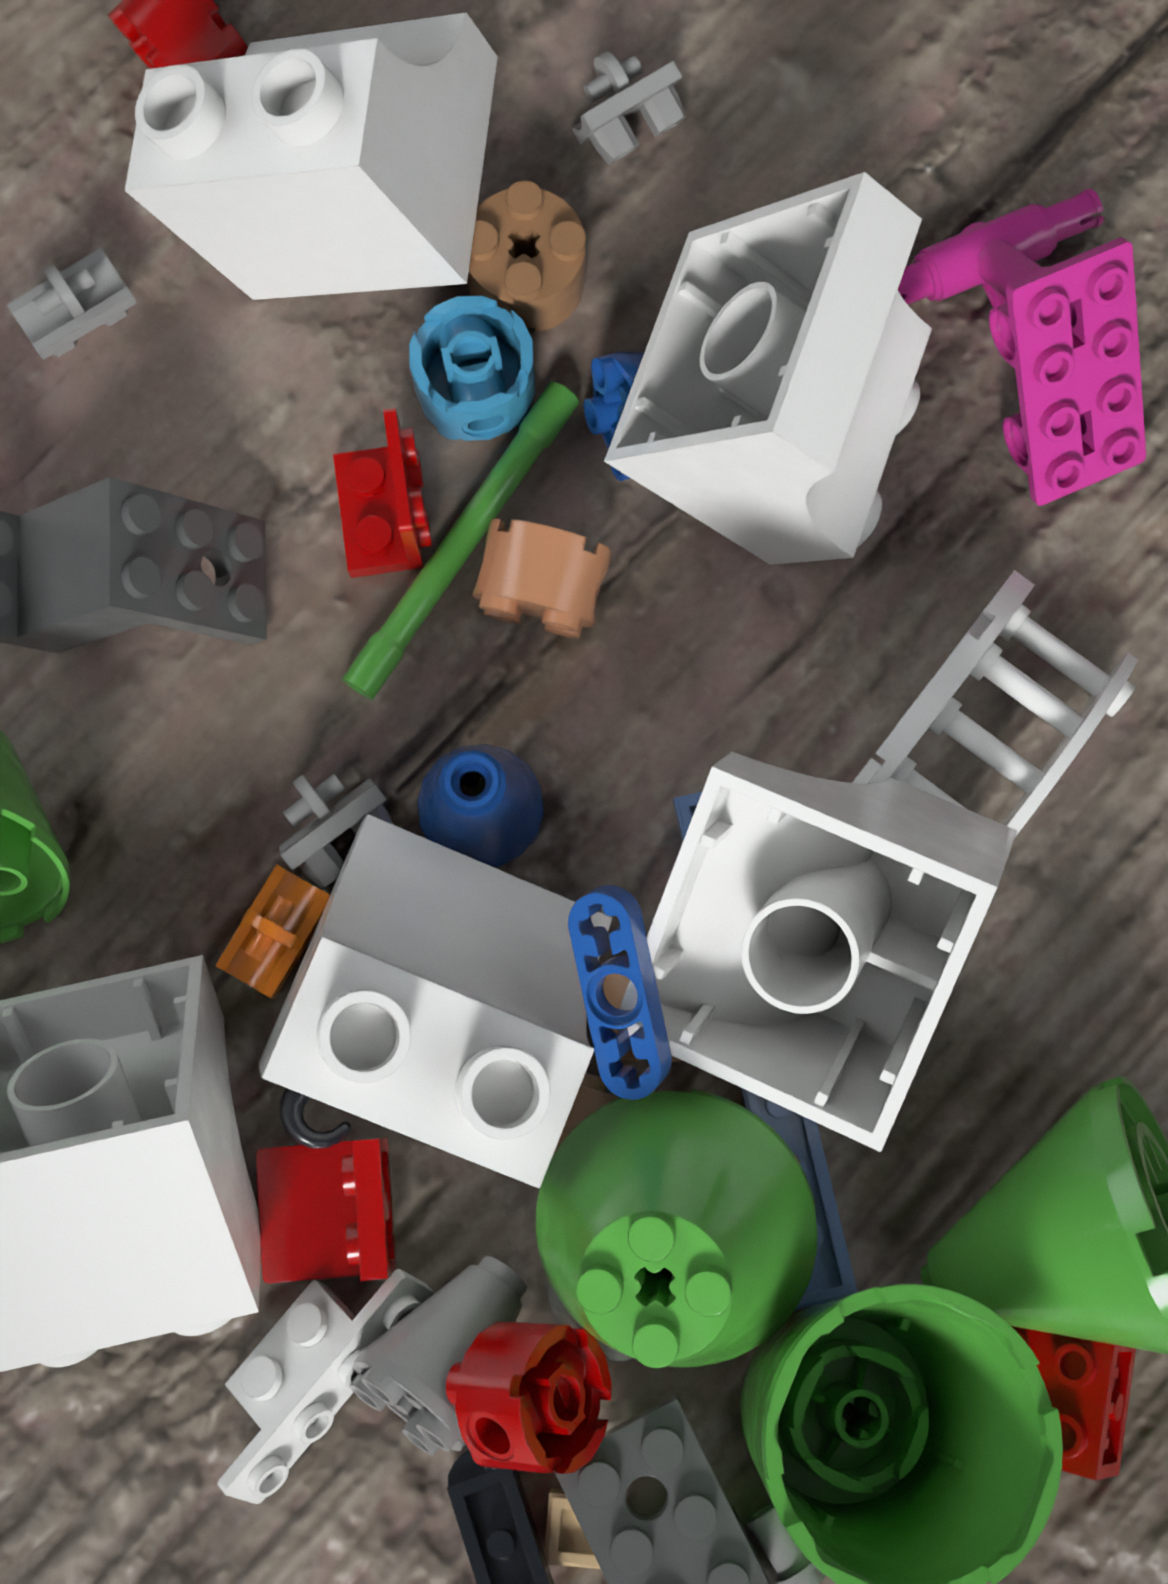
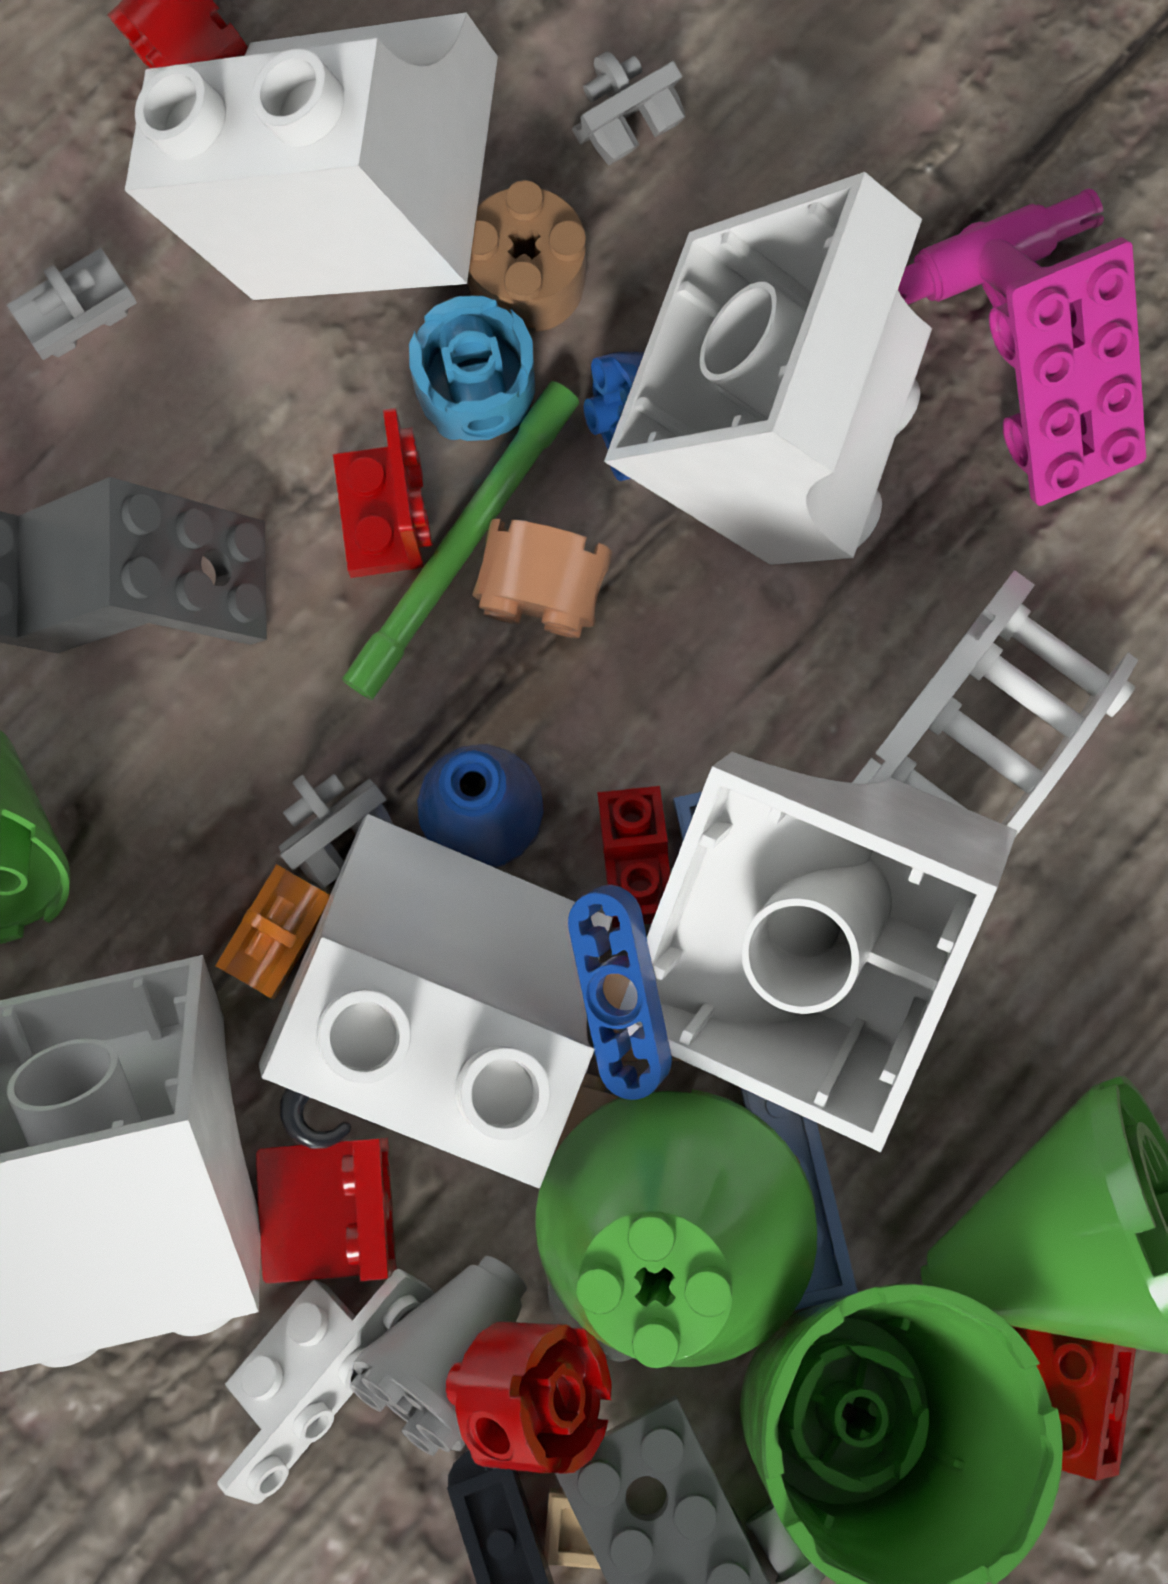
(635, 845): none -> red slope

